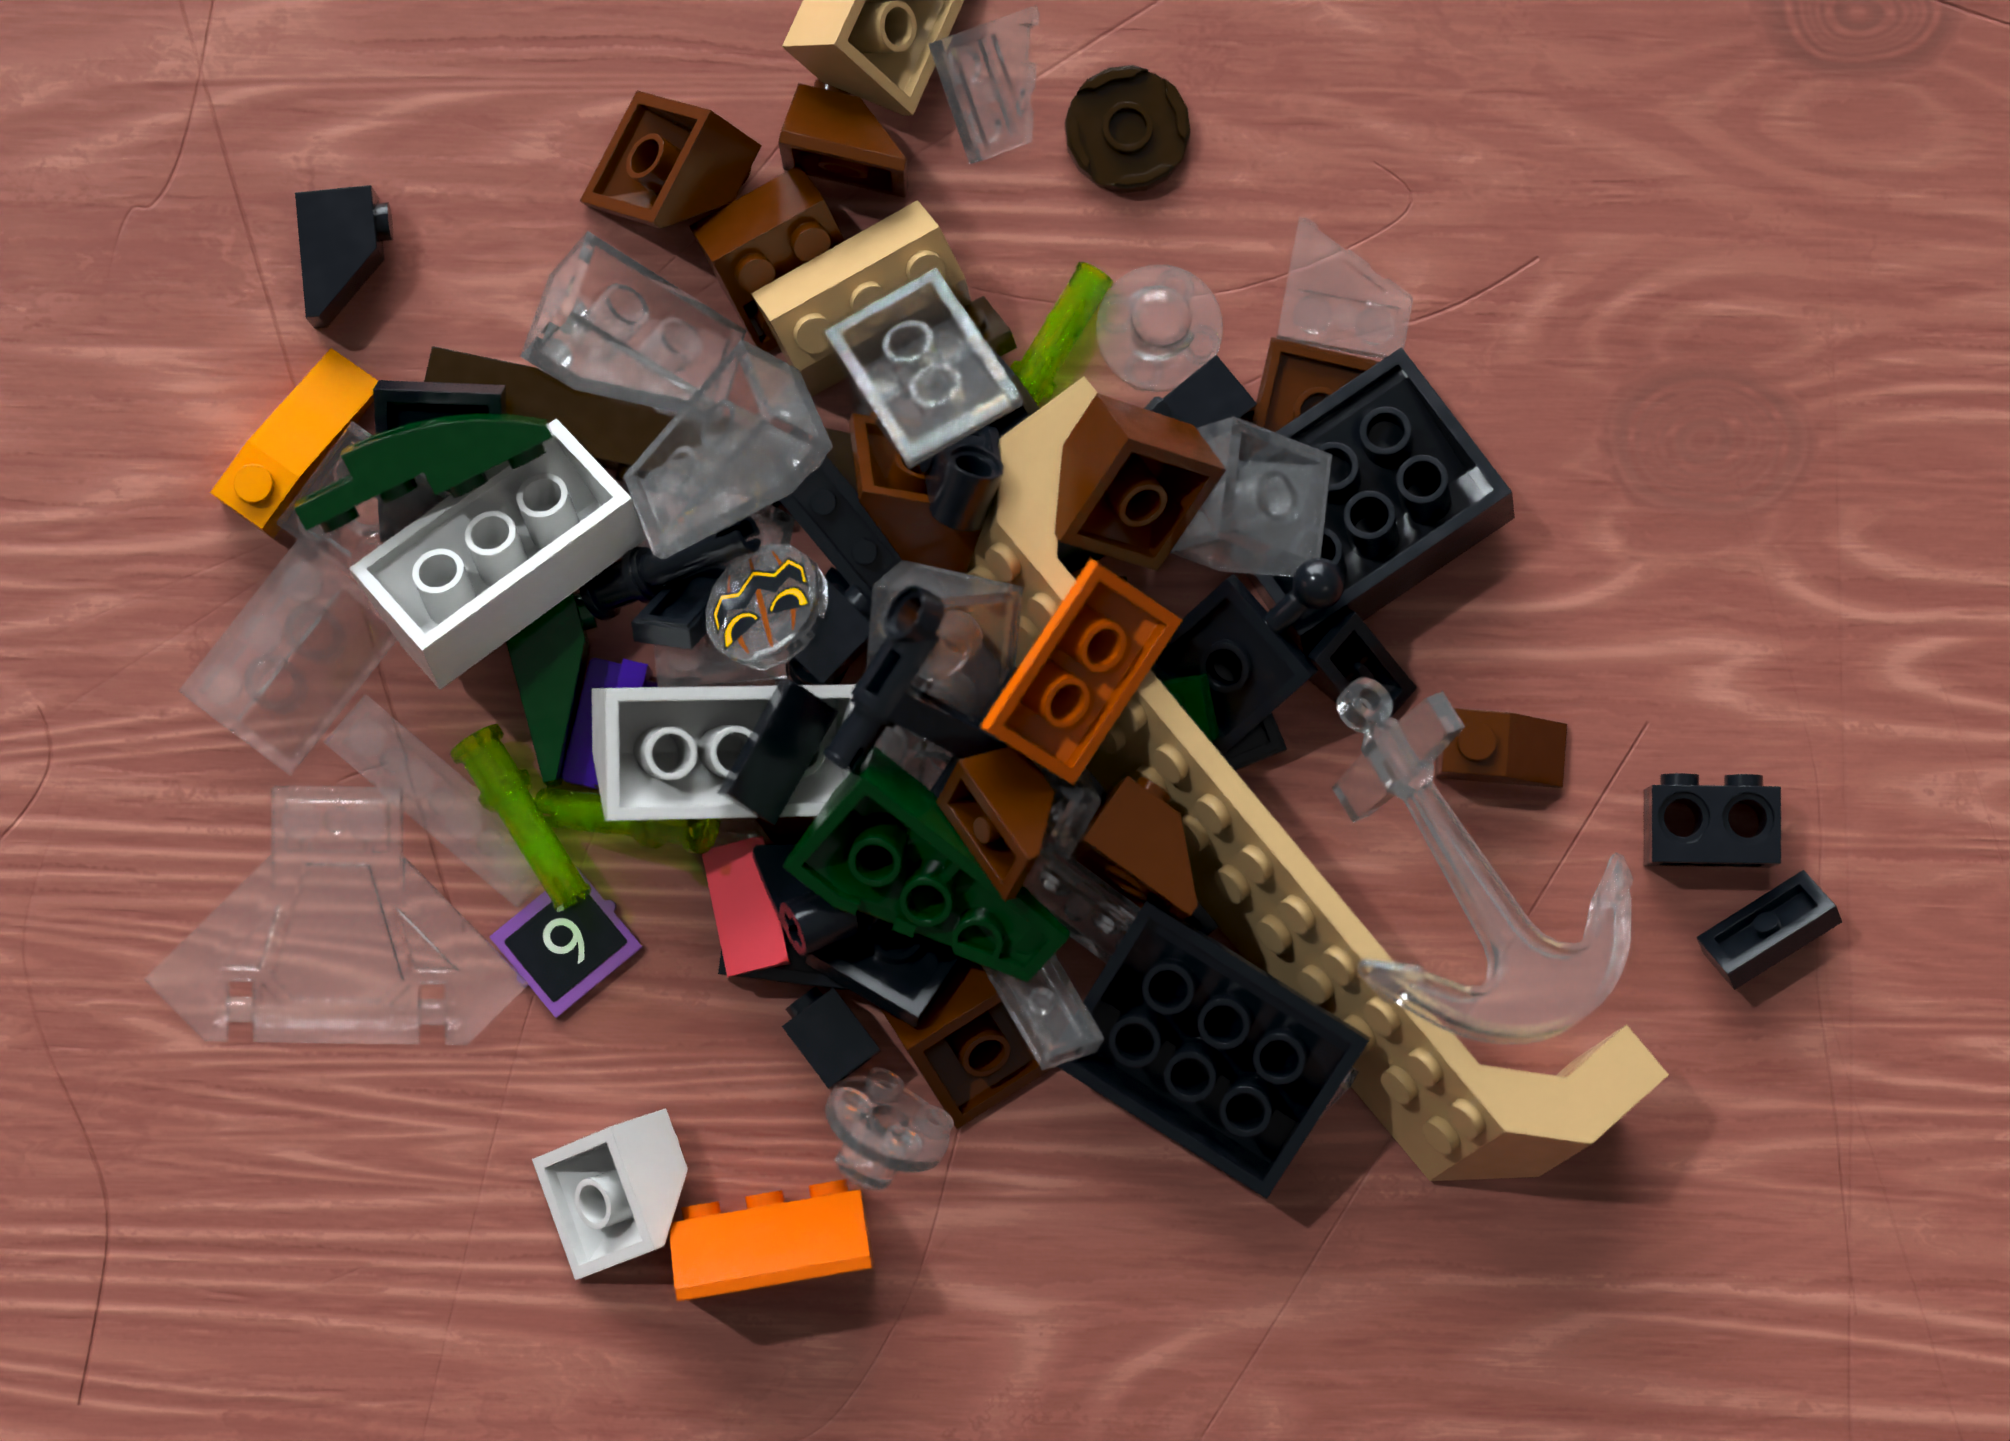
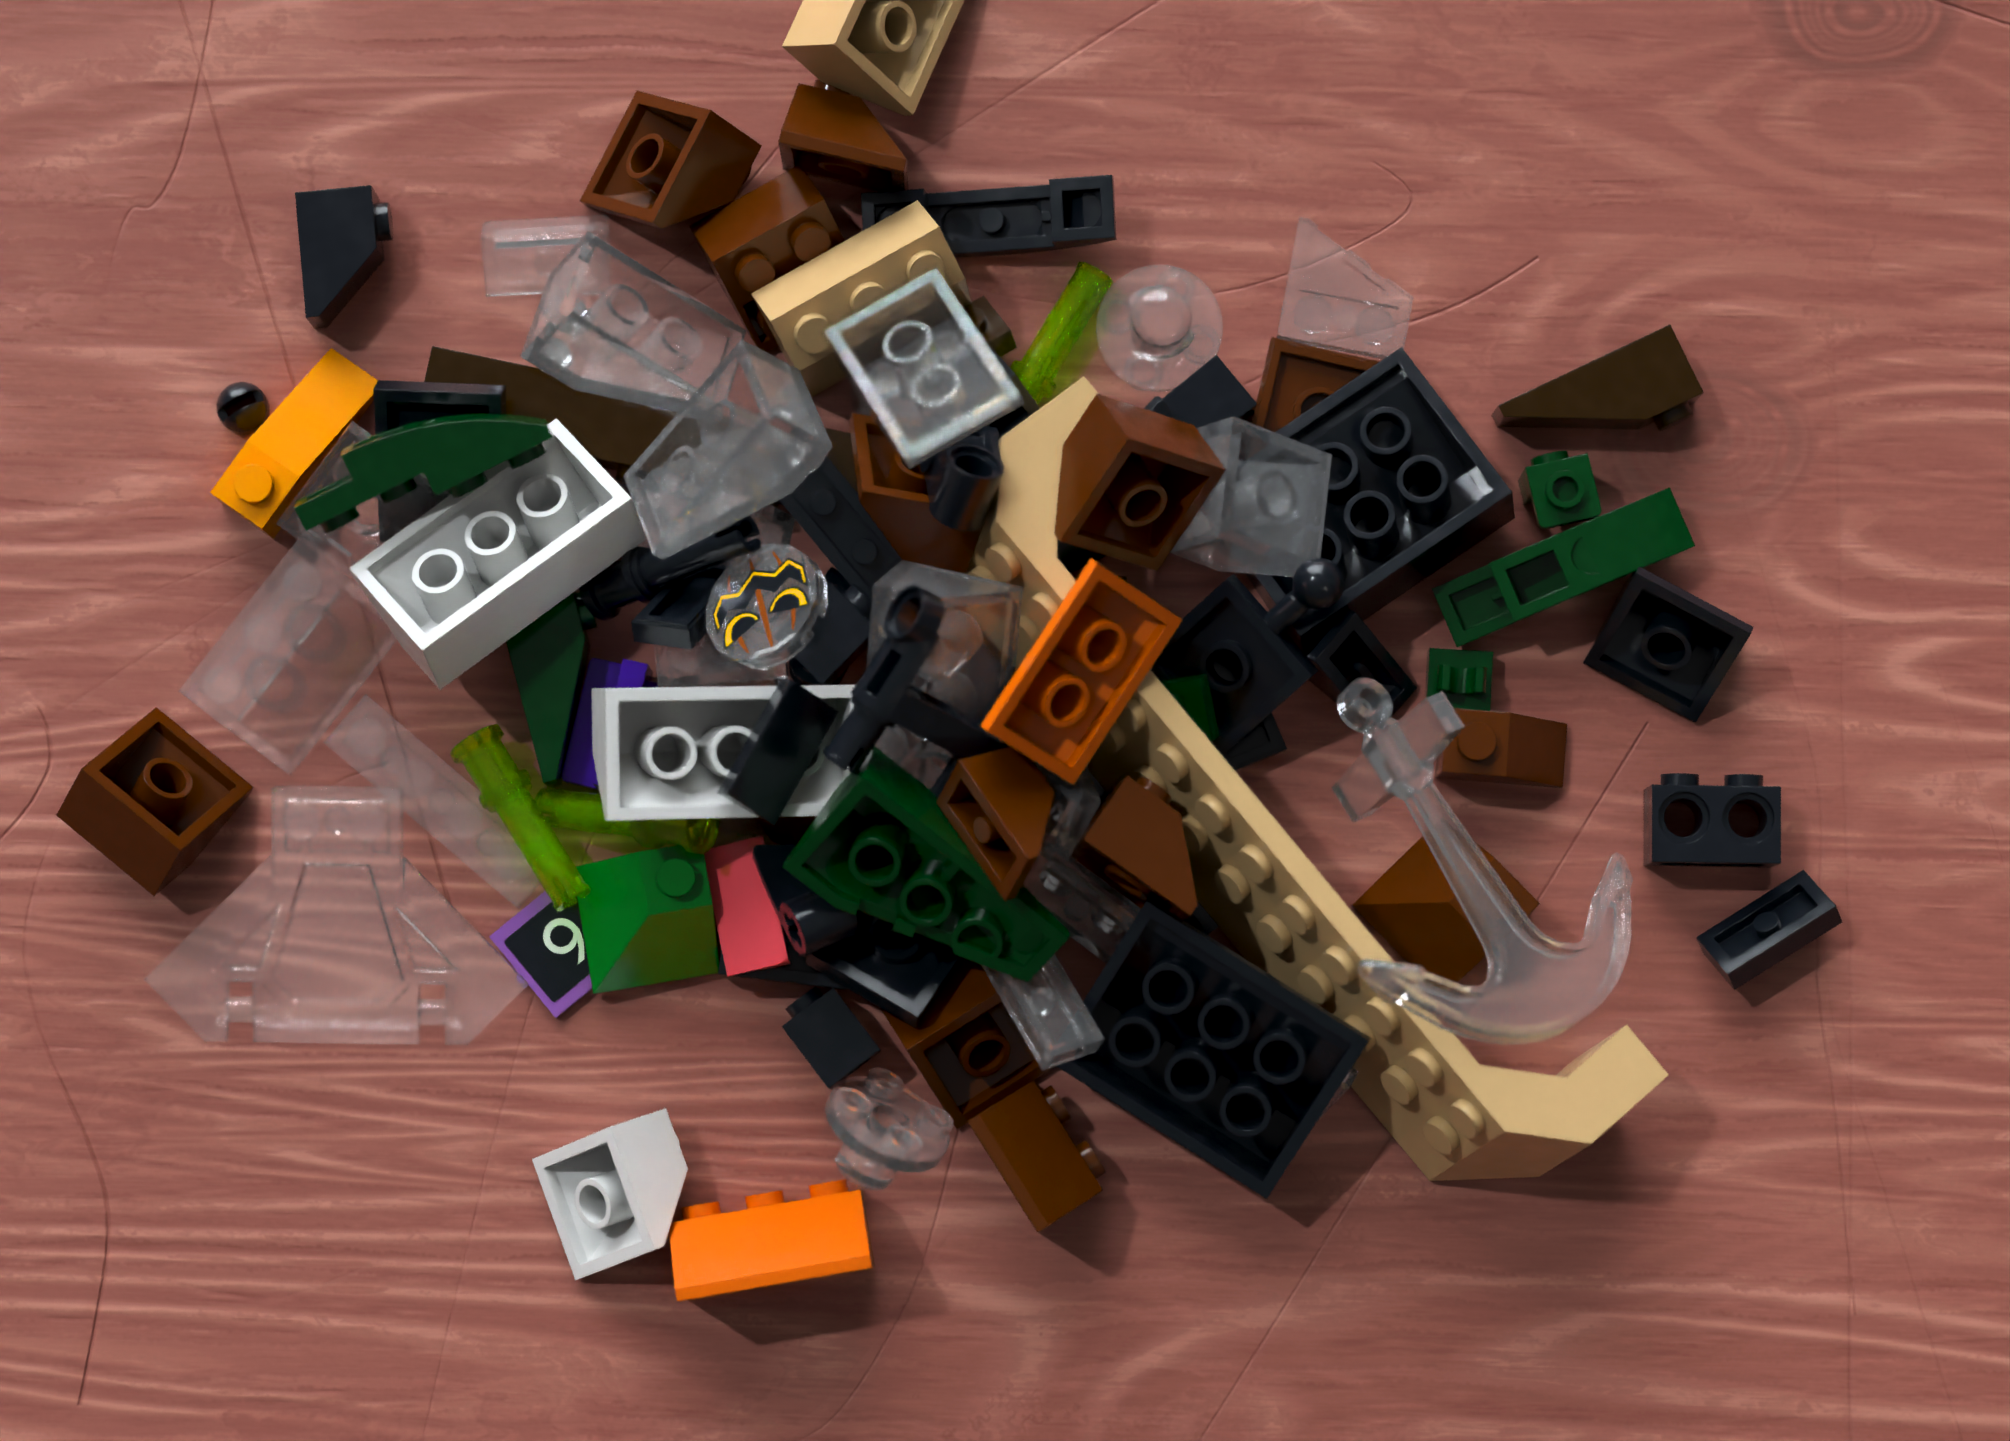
(153, 800): none -> reddish brown slope
(247, 419): none -> black hinge
(526, 251): none -> clear slope
(648, 919): none -> green slope
(990, 83): clear wing -> none
(1011, 218): none -> black slope
(1037, 1155): none -> reddish brown slope
(1127, 129): dark brown tile -> none
(1422, 916): none -> reddish brown slope
(1462, 676): none -> dark green tile
(1560, 489): none -> dark green bracket
(1563, 567): none -> dark green slope
(1620, 390): none -> dark brown slope
(1667, 644): none -> black slope

